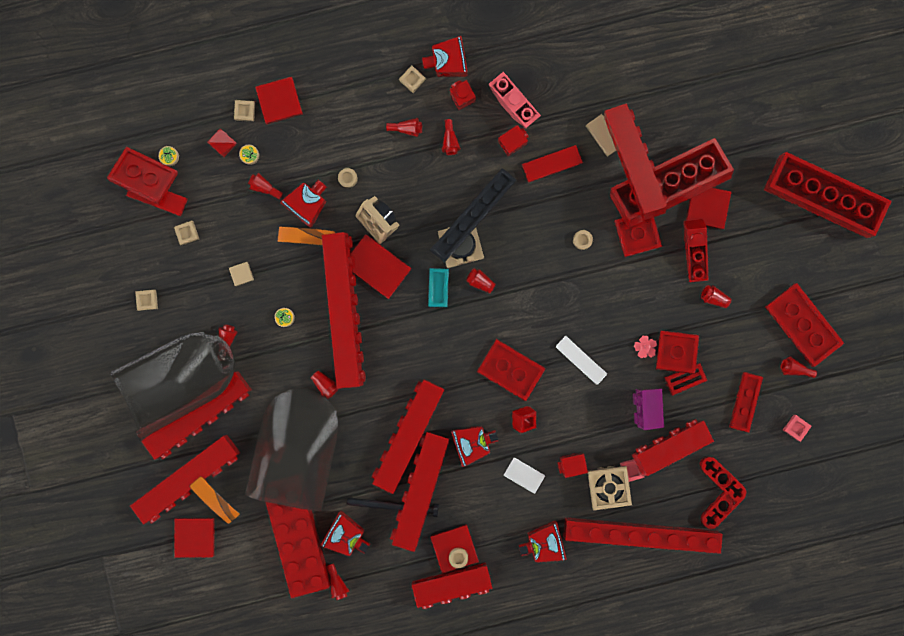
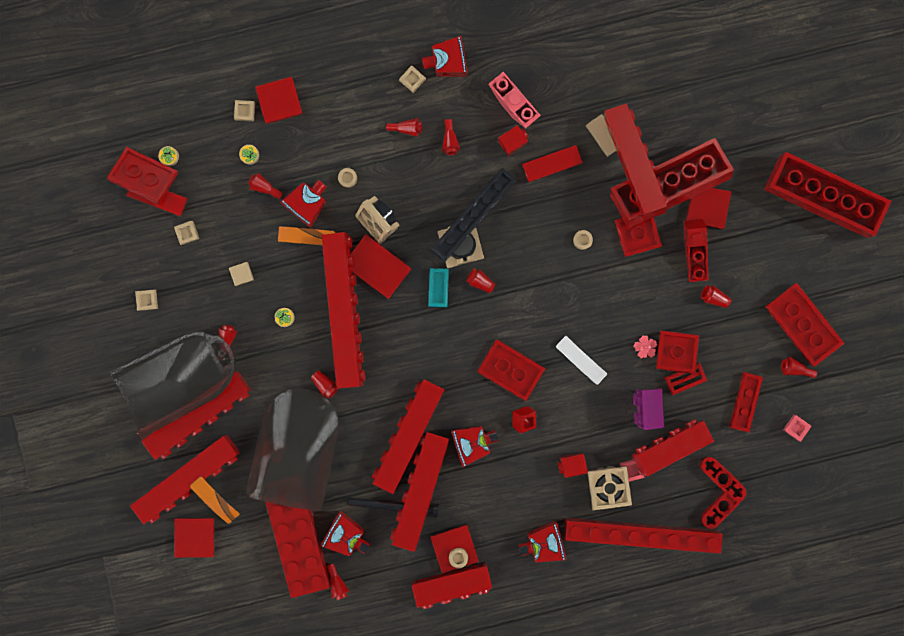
(222, 142): red slope -> none
(462, 94): red brick -> none
(524, 475): white sticker -> none

